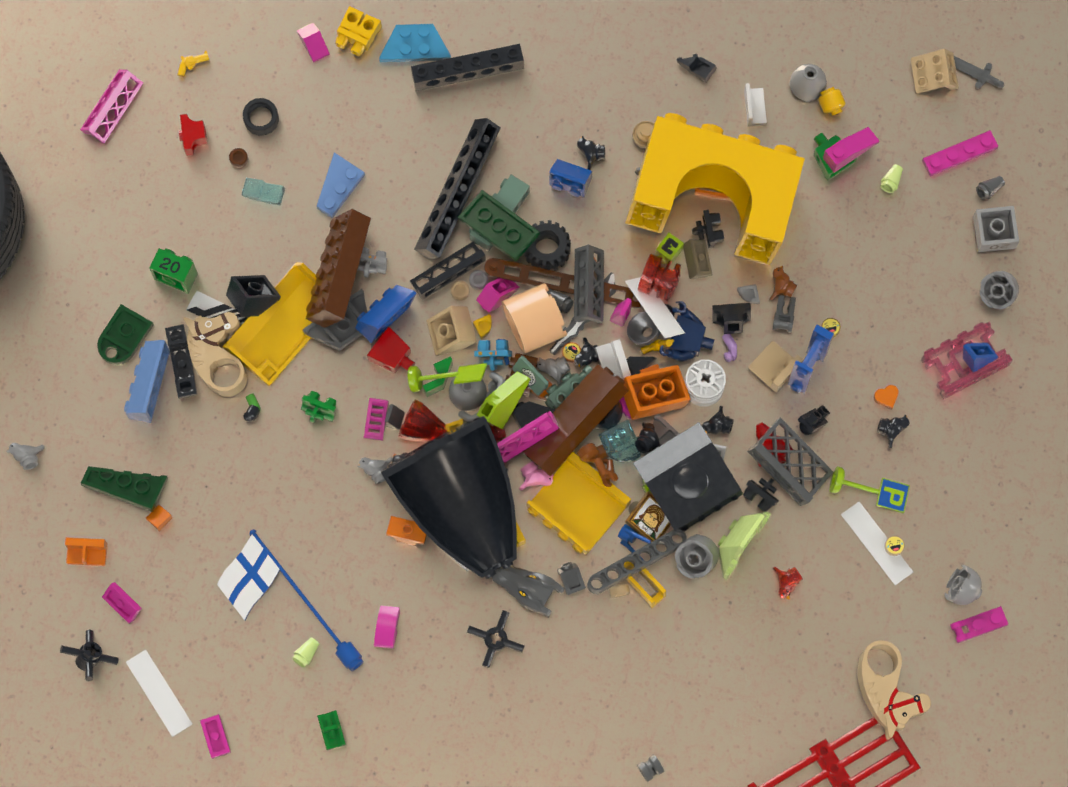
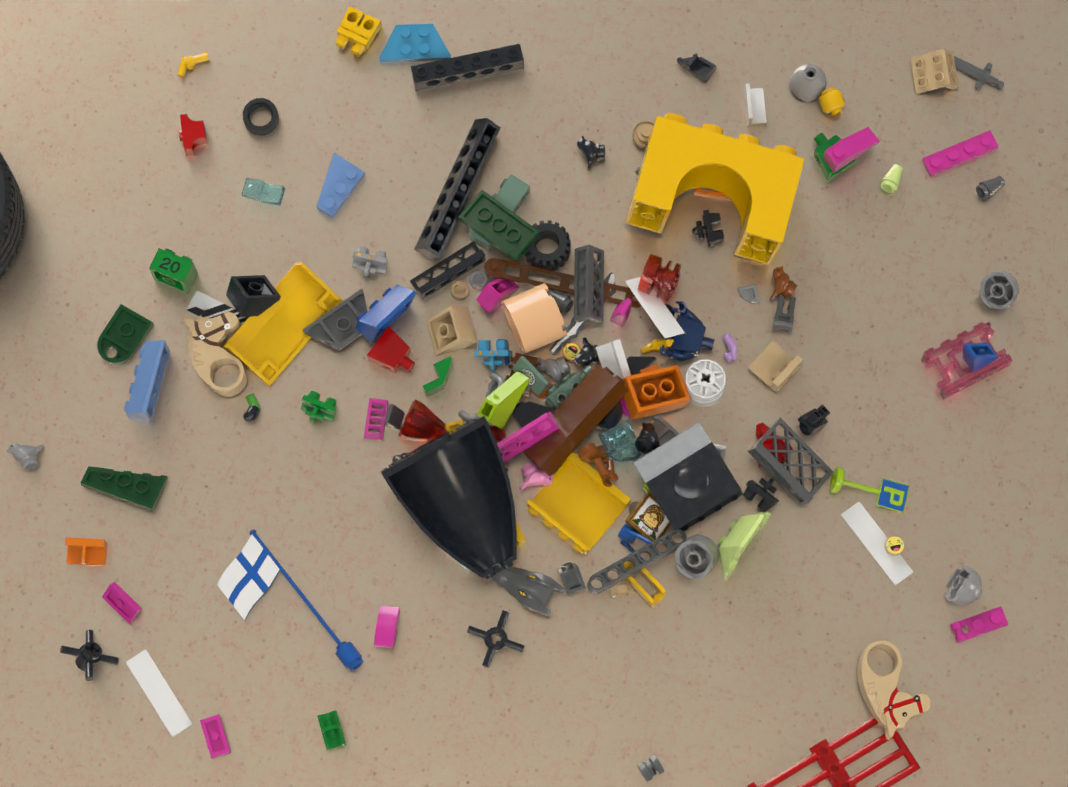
(105, 104): fence -> none
(159, 517): orange slope -> none
(181, 361): black slope -> none
(238, 157): reddish brown tile -> none
(305, 653): yellowish green cone -> none
(313, 42): dark pink slope -> none
(338, 268): reddish brown brick -> none
(374, 468): light grey animal -> none
(405, 531): orange brick -> none
(465, 374): lime piece -> none
(467, 395): light grey cylinder -> none
(483, 326): yellow tile -> none
(569, 178): blue slope -> none
(638, 325): flat silver piece -> none
(669, 248): lime brick -> none
(697, 259): dark tan slope -> none
(718, 423): black animal -> none
(731, 316): black brick -> none
(787, 581): clear red animal -> none
(816, 351): blue fence -> none
(832, 325): tile -> none
(887, 396): orange tile -> none
(892, 428): black animal -> none
(996, 229): light grey brick -> none

